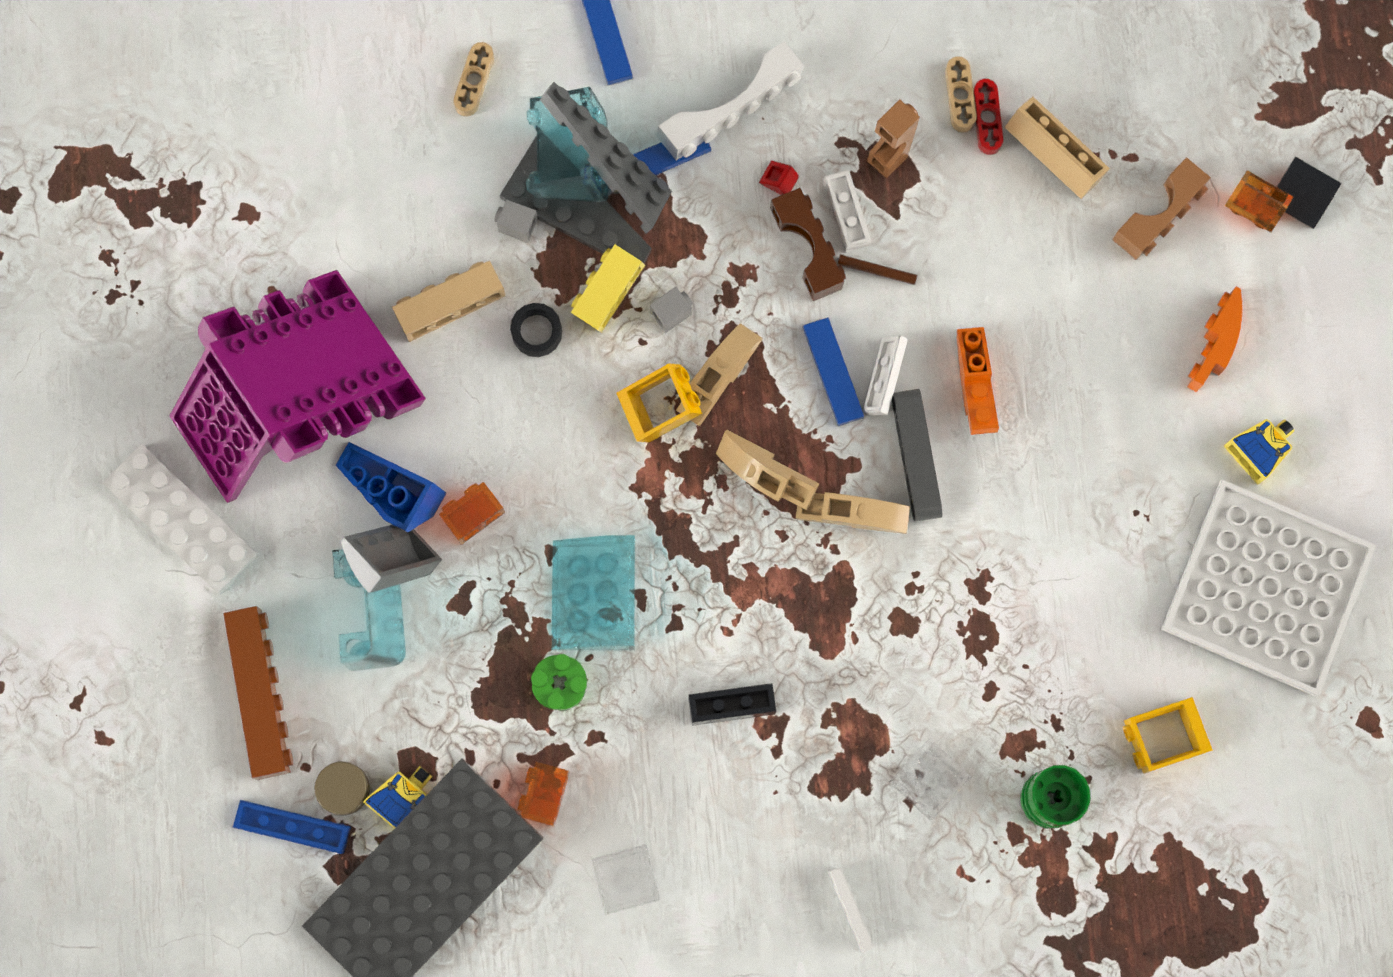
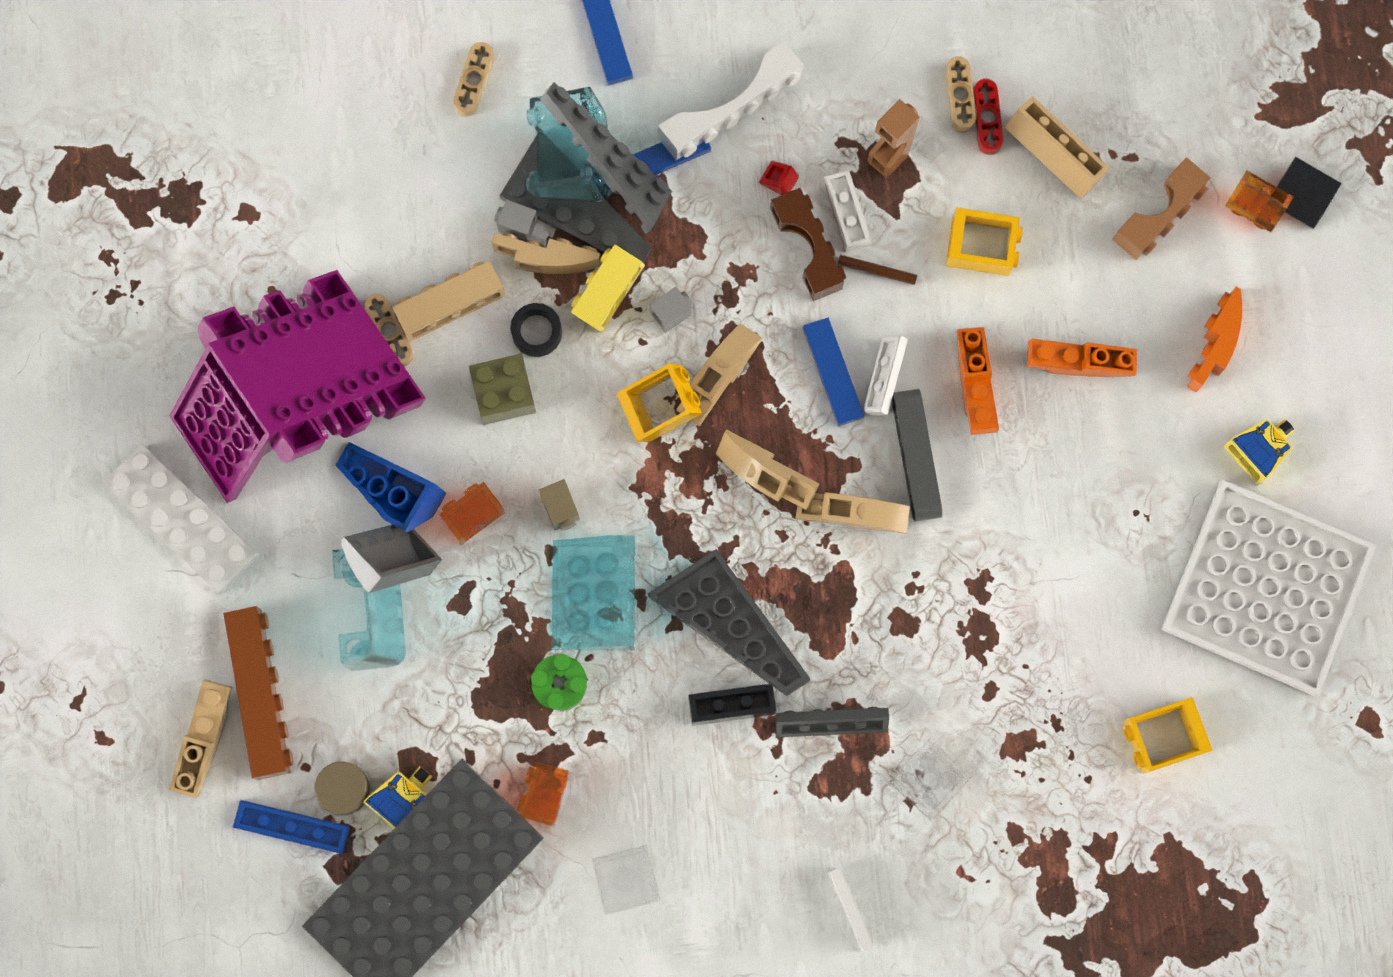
(202, 739): none -> tan slope
(387, 310): none -> tan beam
(502, 389): none -> olive brick
(556, 258): none -> tan slope
(559, 505): none -> dark tan slope
(722, 611): none -> dark grey wing
(832, 722): none -> dark grey plate
(979, 263): none -> yellow window
(1069, 792): green wheel -> none
(1082, 360): none -> orange slope

